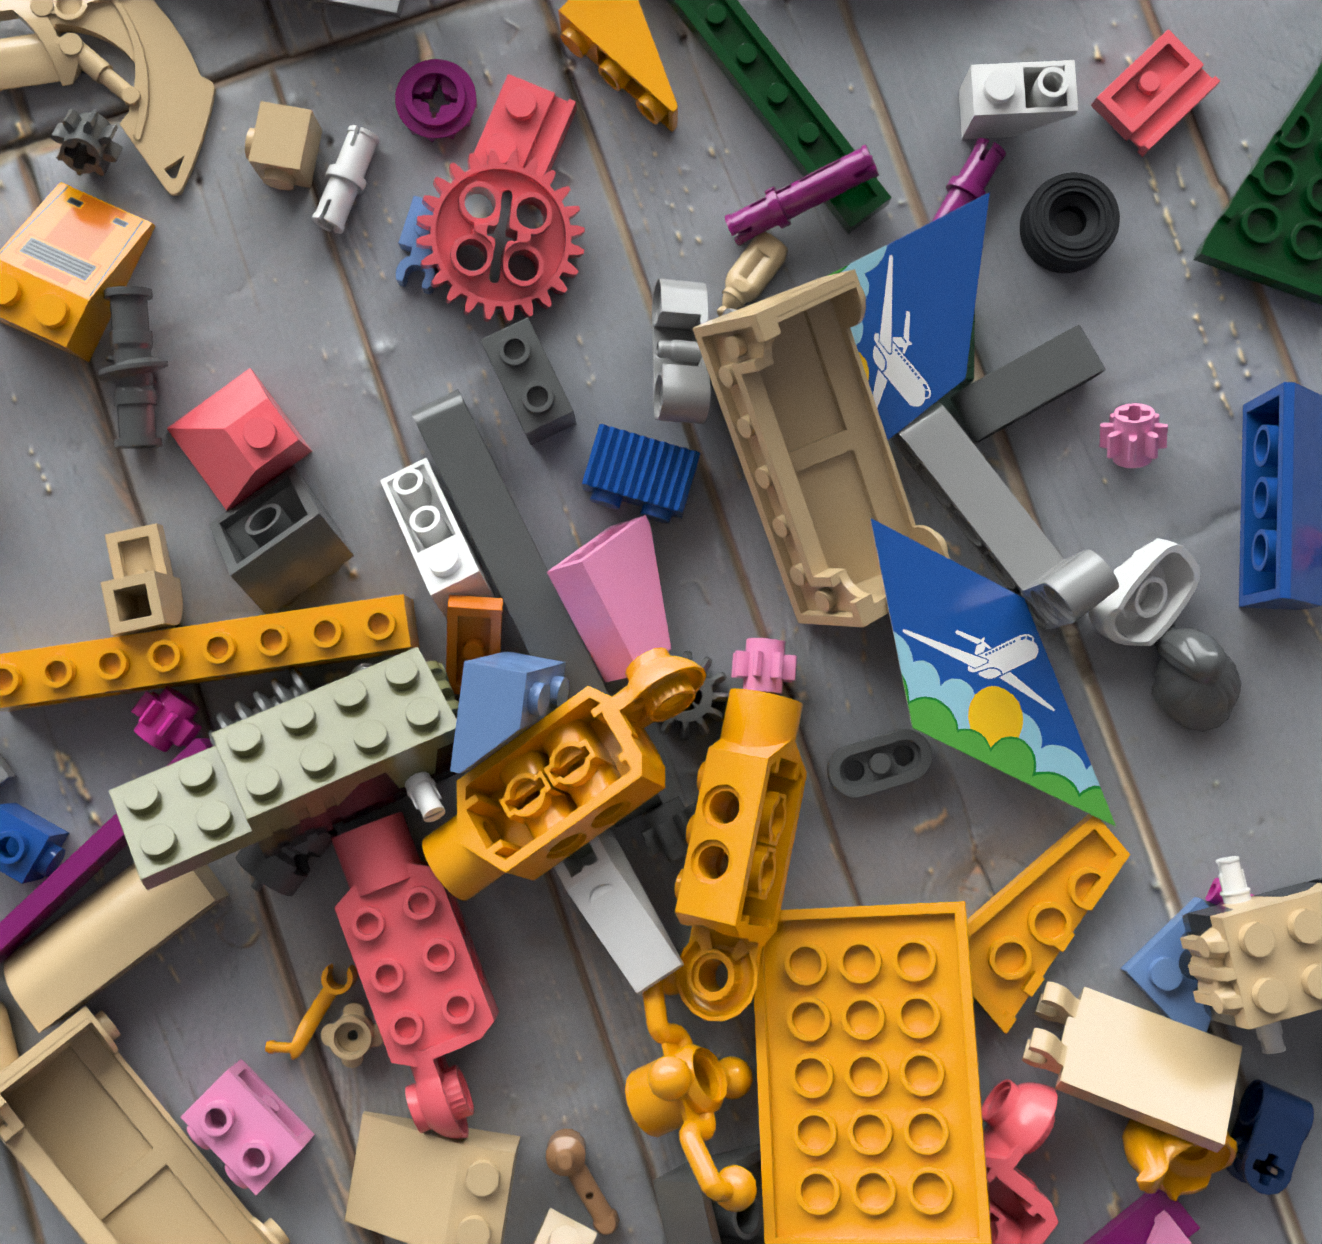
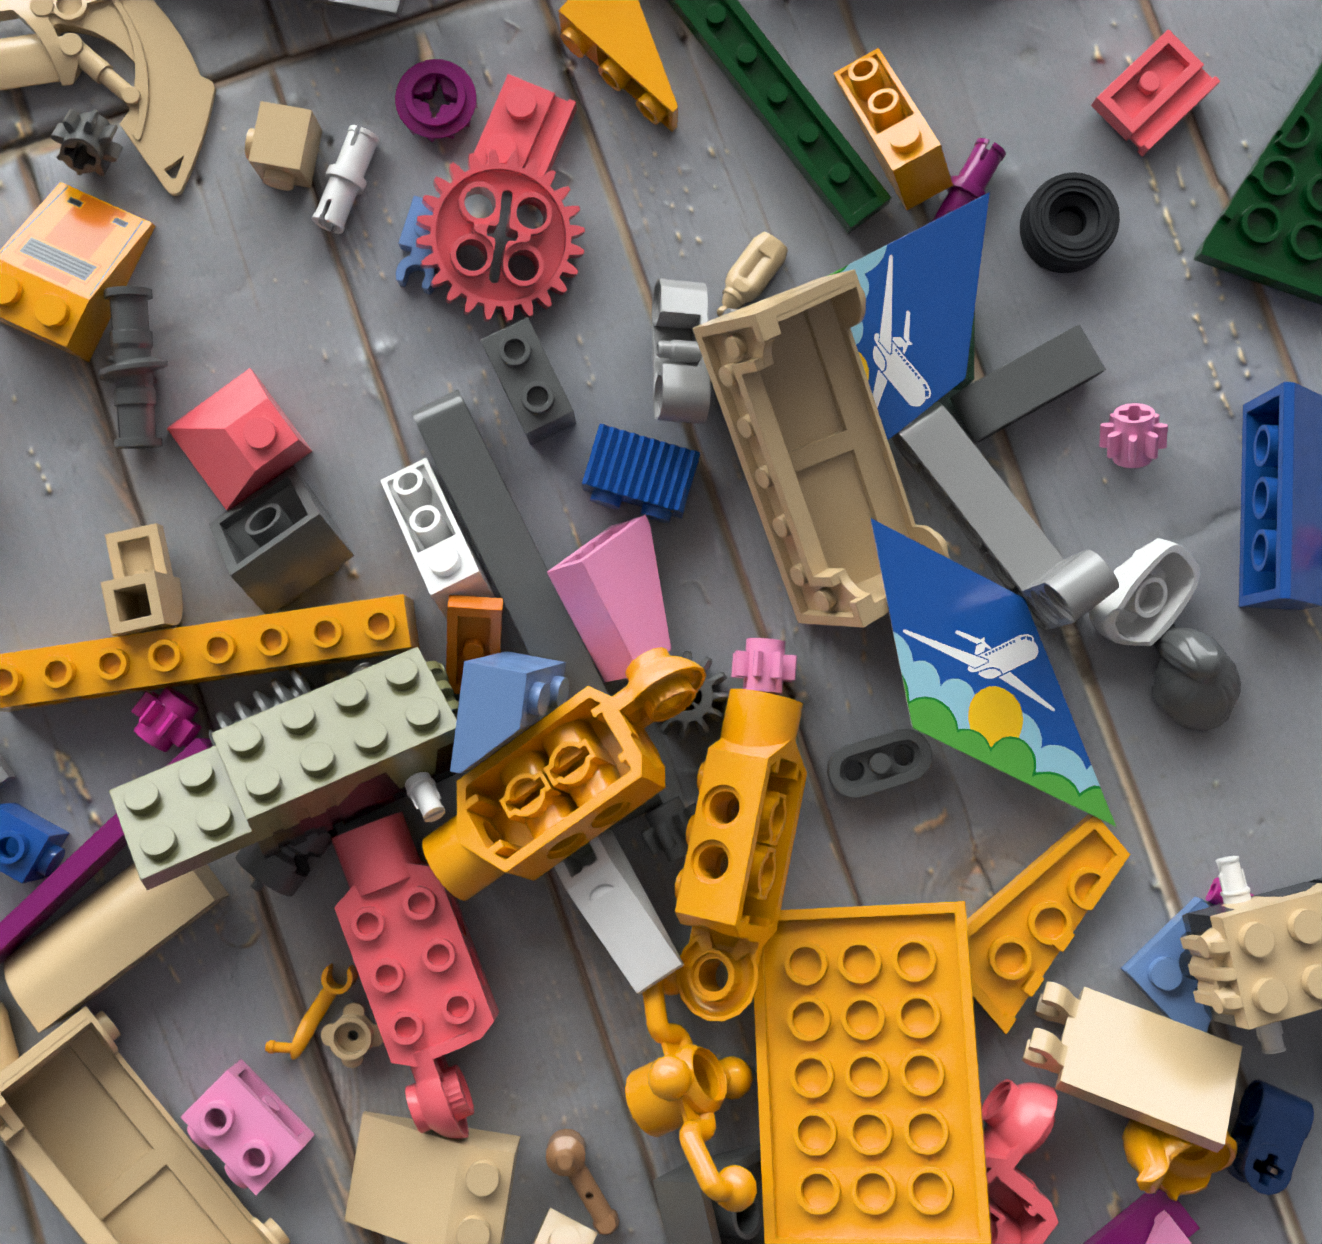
(808, 192): magenta pin -> none
(894, 129): none -> light orange slope
(1016, 97): white slope -> none

